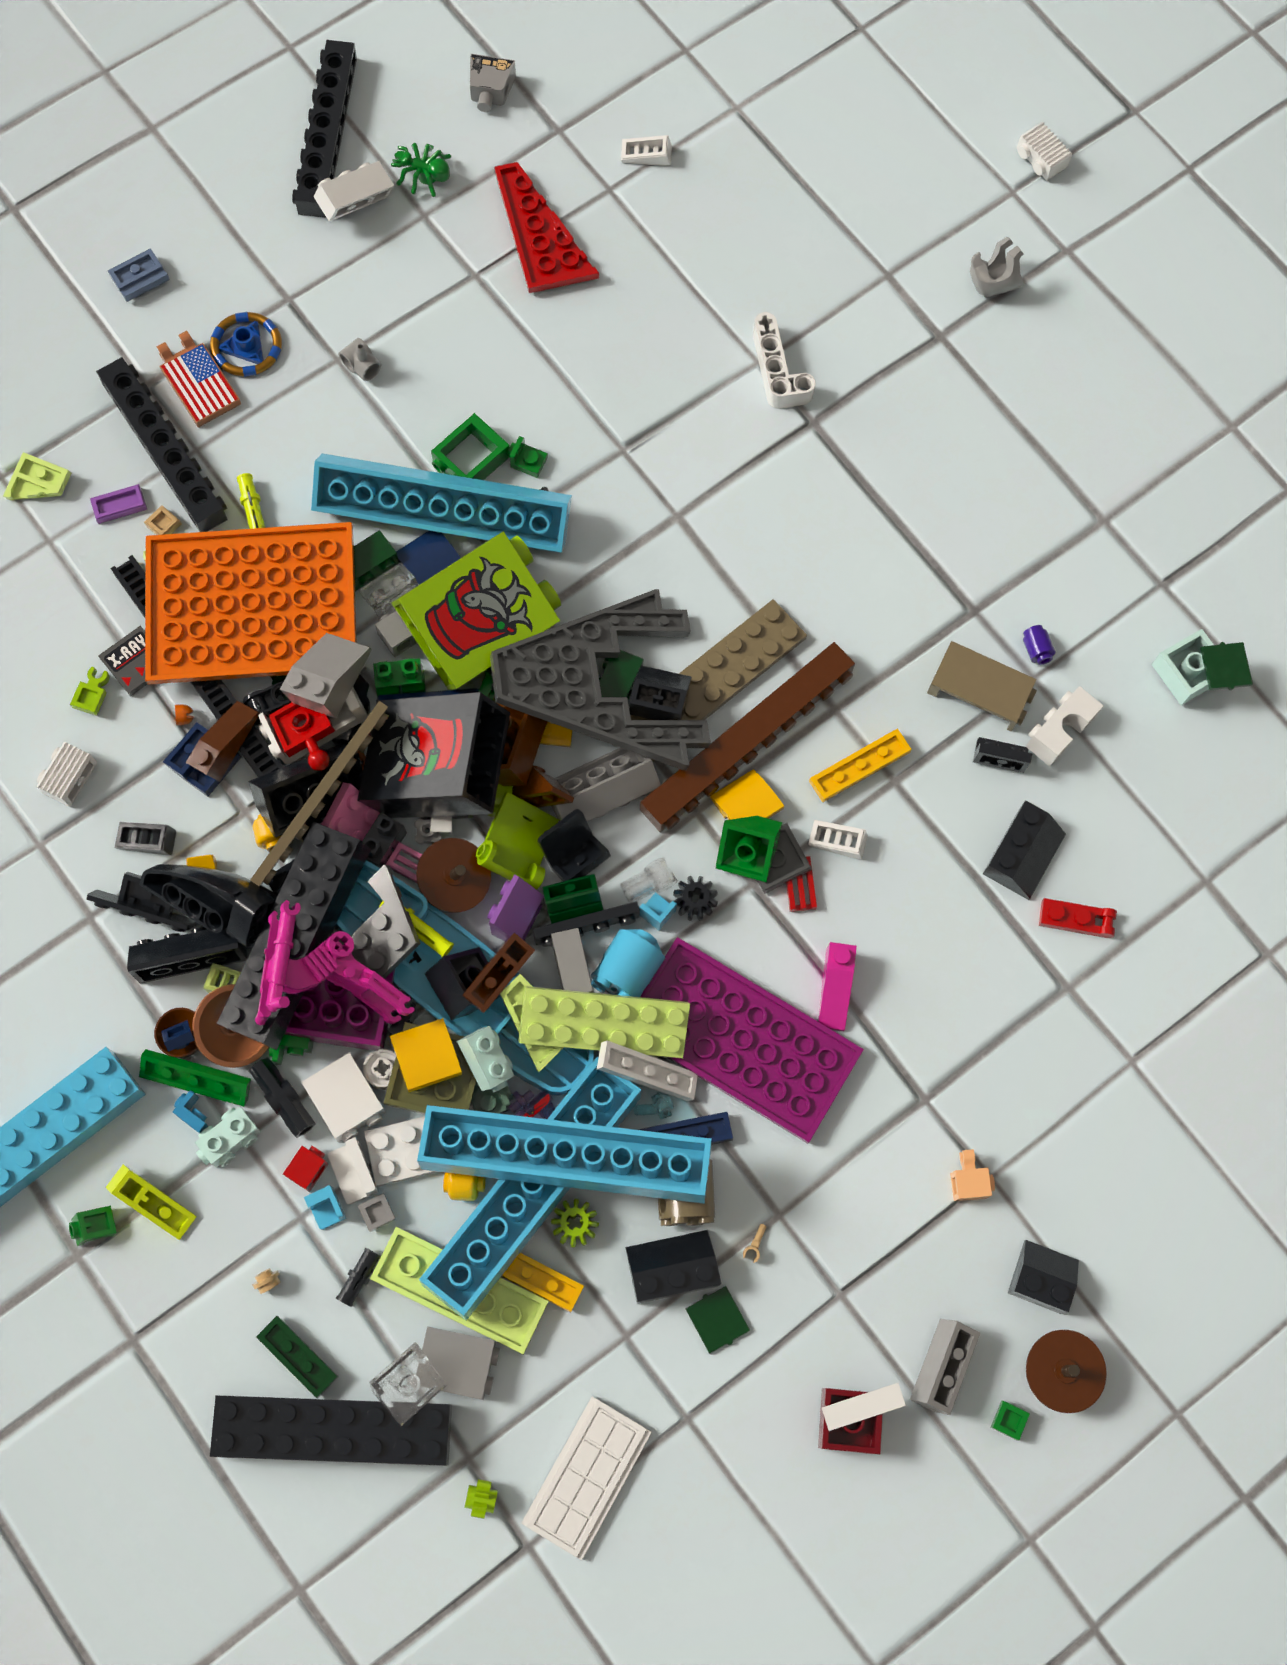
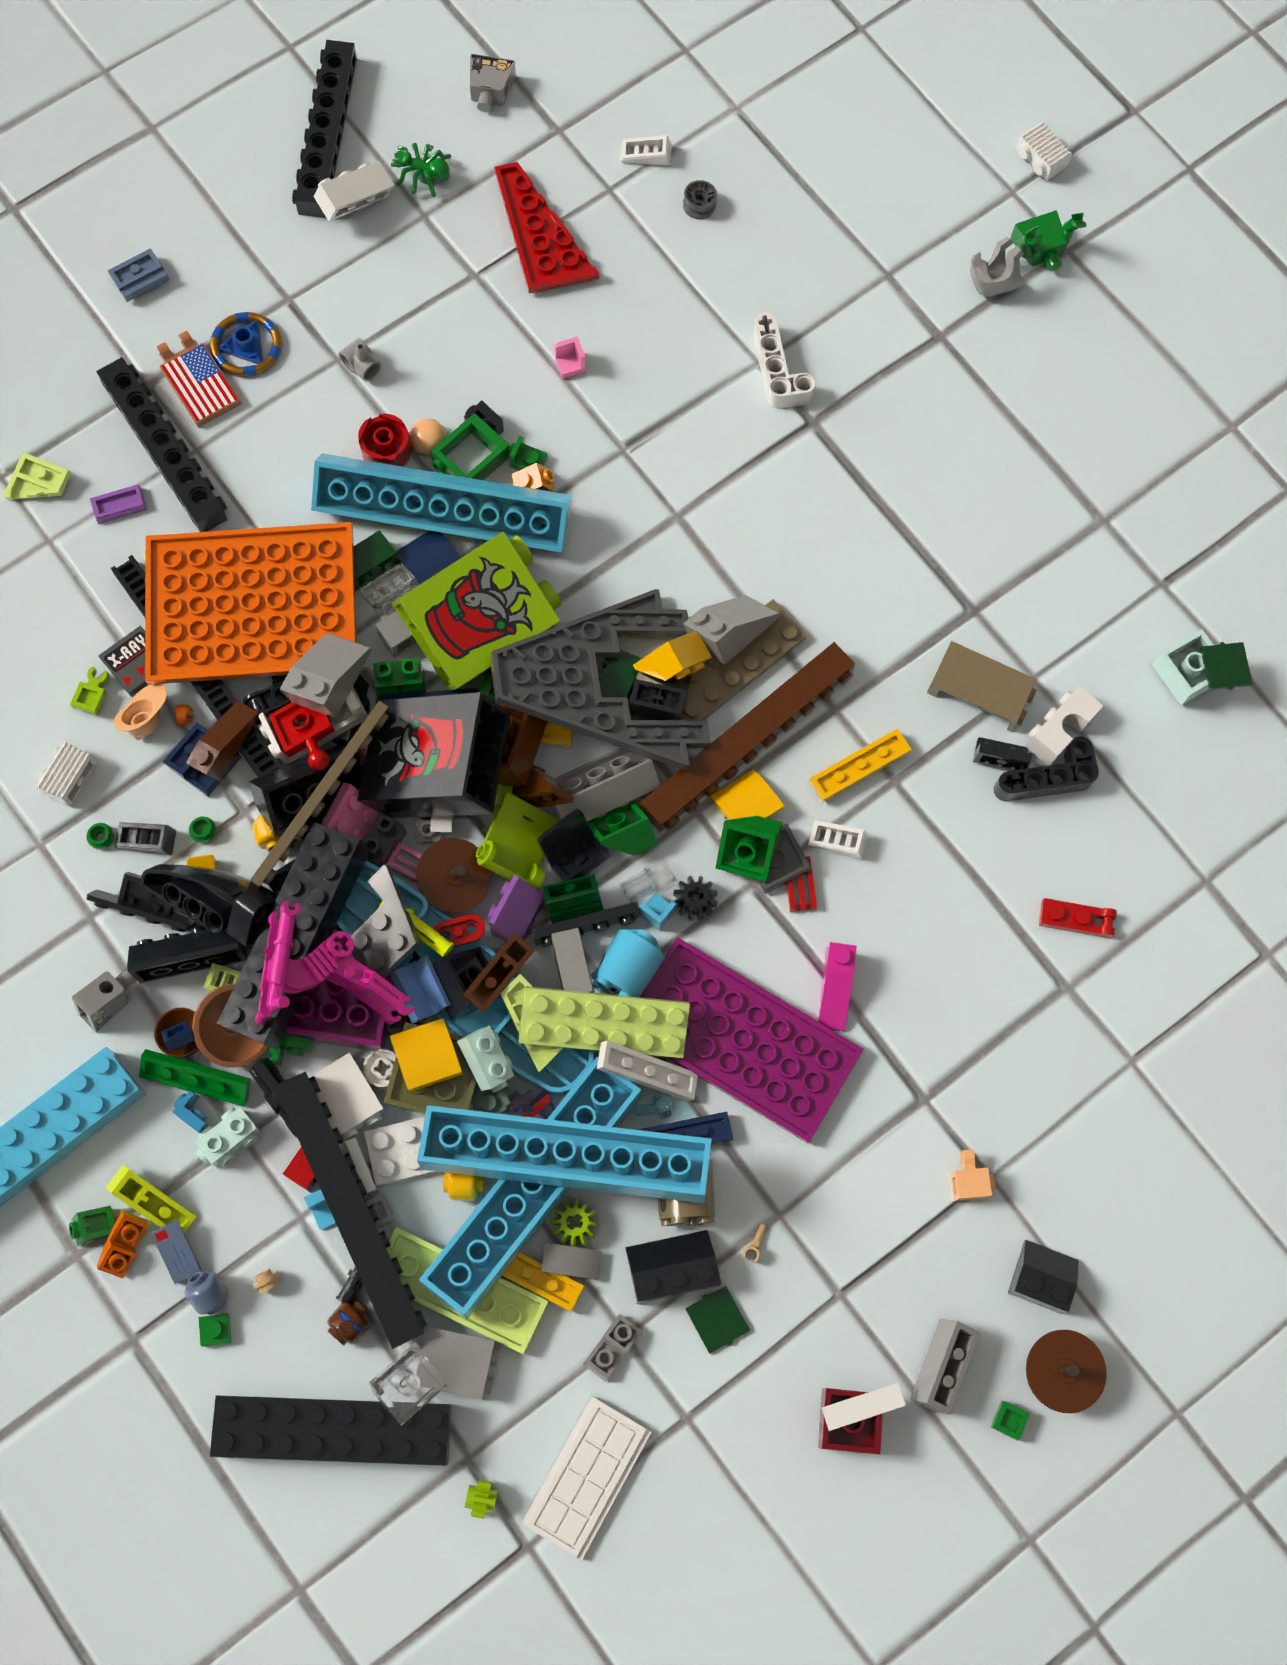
(95, 830): none -> green plate
(103, 998): none -> light grey torso
(121, 1244): none -> orange slope
(142, 712): none -> light nougat piece
(162, 522): tan tile -> none
(176, 1251): none -> sand blue tile
(202, 829): none -> green plate
(206, 1292): none -> sand blue head
(214, 1329): none -> green plate
(246, 485): neon yellow pin -> none
(297, 1356): dark green plate -> none
(348, 1323): none -> reddish brown head
(349, 1209): none -> black brick
(385, 440): none -> red brick
(423, 987): none -> medium blue panel
(426, 435): none -> light nougat hair
(457, 929): none -> red plate
(487, 415): none -> black bracket
(534, 477): none -> bracket
(570, 358): none -> bright pink panel
(571, 1261): none -> light grey slope
(612, 1347): none -> light grey slope
(624, 830): none -> green slope
(676, 658): none -> yellow slope
(699, 190): none -> dark grey wheel
(730, 625): none -> light grey slope
(1025, 850): black slope -> none
(1038, 645): dark purple brick -> none
(1044, 238): none -> green torso
(1044, 775): none -> black beam

